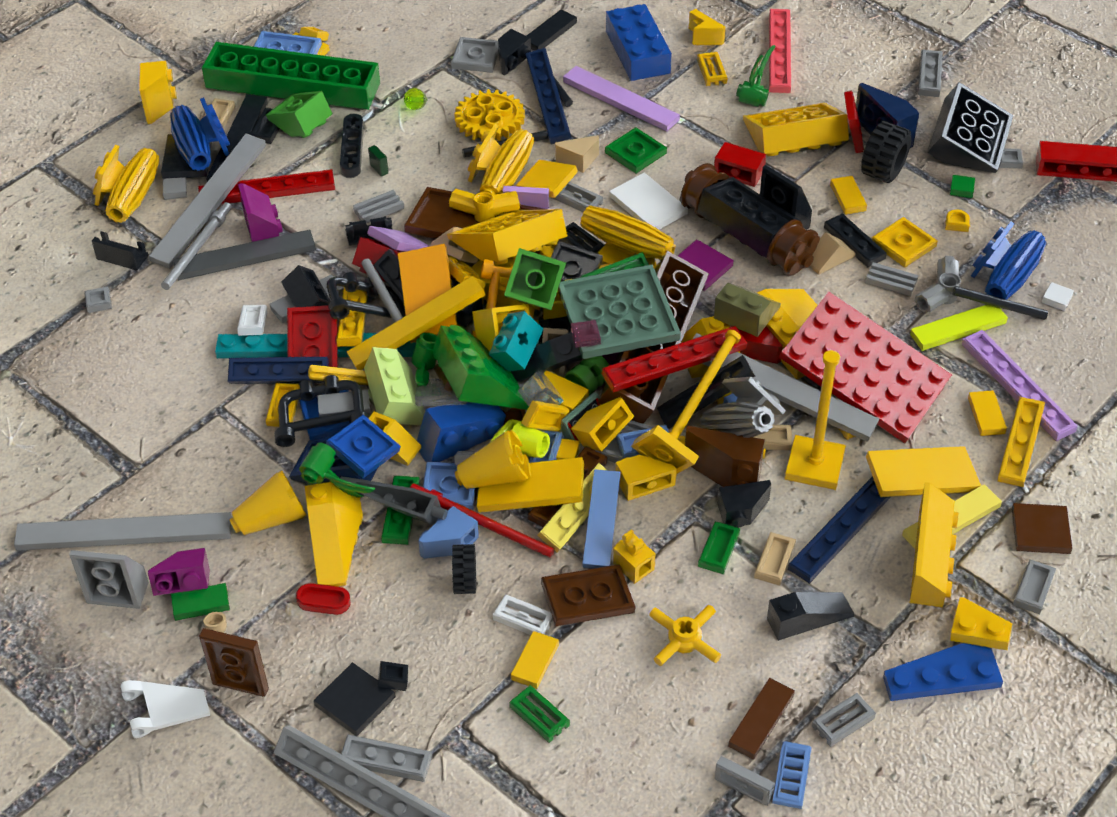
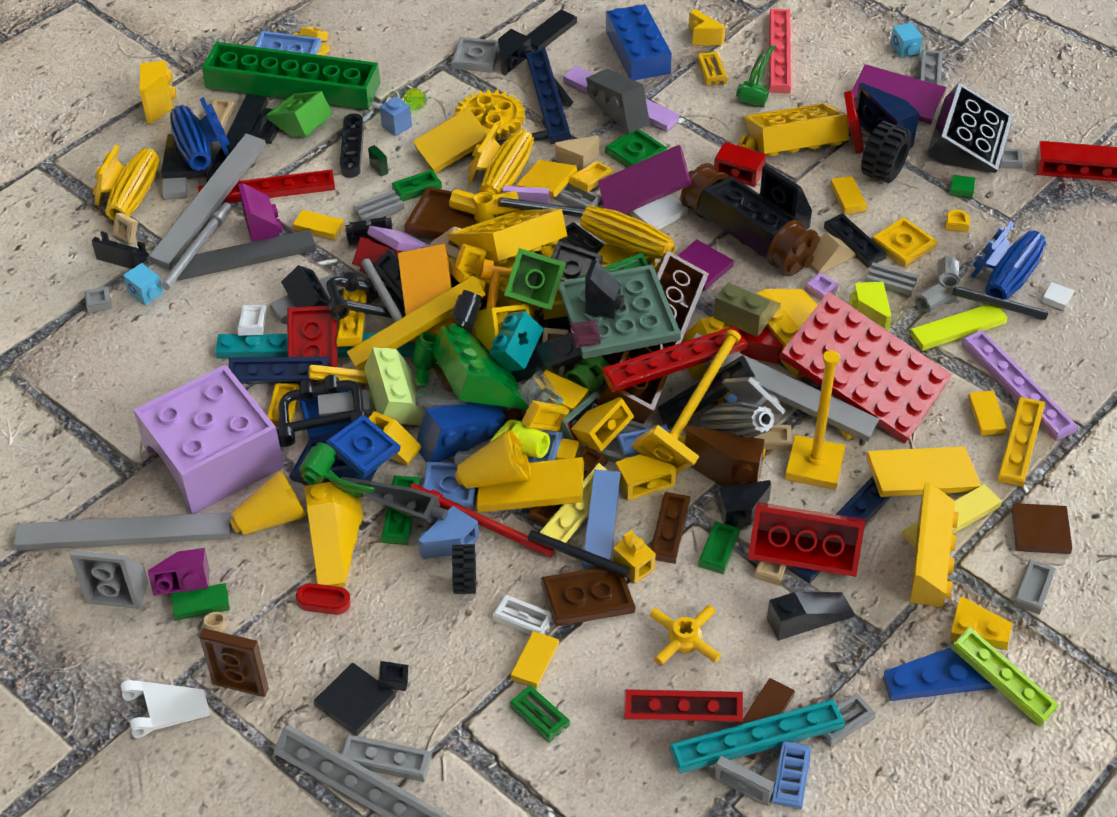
(125, 228): none -> tan tile
(143, 284): none -> medium azure brick
(210, 437): none -> lavender container
(319, 224): none -> yellow tile
(395, 116): none -> medium blue brick
(416, 185): none -> green tile
(450, 140): none -> yellow tile
(466, 309): none -> black brick
(470, 259): none -> yellow plate
(530, 205): none -> black bar
(579, 553): none -> black bar
(589, 176): none -> yellow tile
(602, 292): none -> black slope
(620, 99): none -> dark grey wedge
(645, 181): none -> magenta tile
(670, 527): none -> reddish brown tile
(683, 705): none -> red brick
(749, 141): none -> yellow hinge
(756, 736): none -> teal tile
(806, 539): none -> red slope
(820, 286): none -> lavender tile
(872, 302): none -> neon yellow slope
(906, 40): none -> medium azure brick
(920, 94): none -> magenta tile
(1004, 676): none -> lime tile

